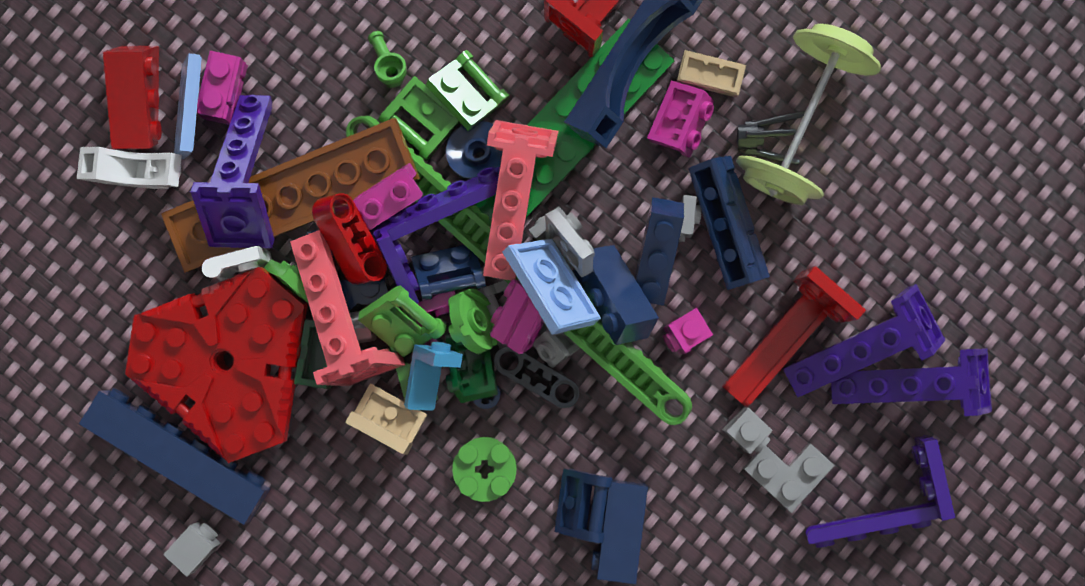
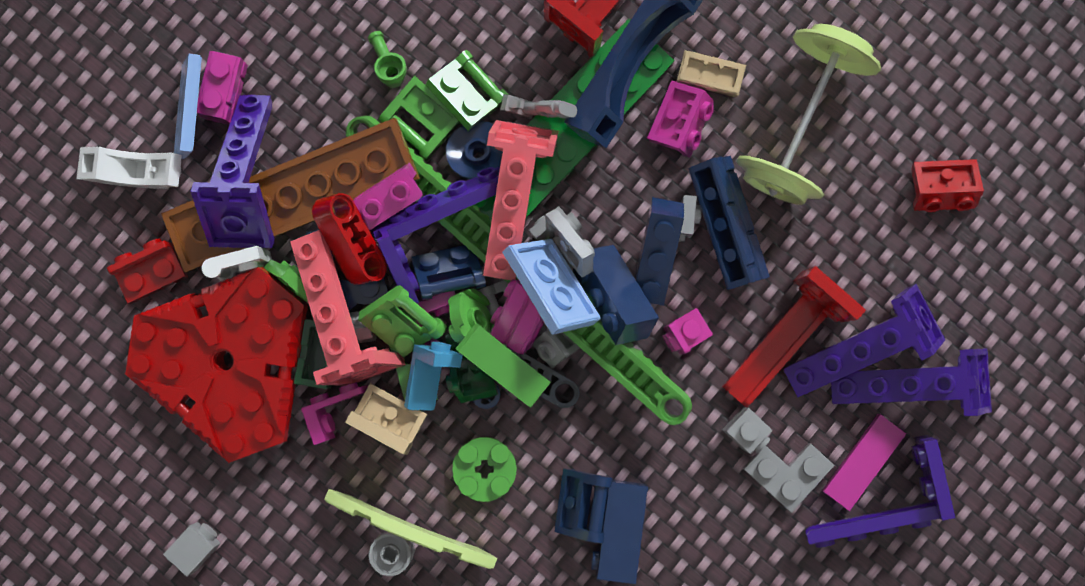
(133, 96): red wedge -> none
(147, 270): none -> red bracket
(174, 455): dark blue brick -> none
(318, 420): none -> dark pink bracket
(391, 554): none -> light grey wheel
(410, 531): none -> yellowish green tile
(502, 365): none -> bright green tile
(527, 109): none -> light grey piece
(752, 135): black plant -> none
(864, 462): none -> dark pink tile
(946, 185): none -> red bracket

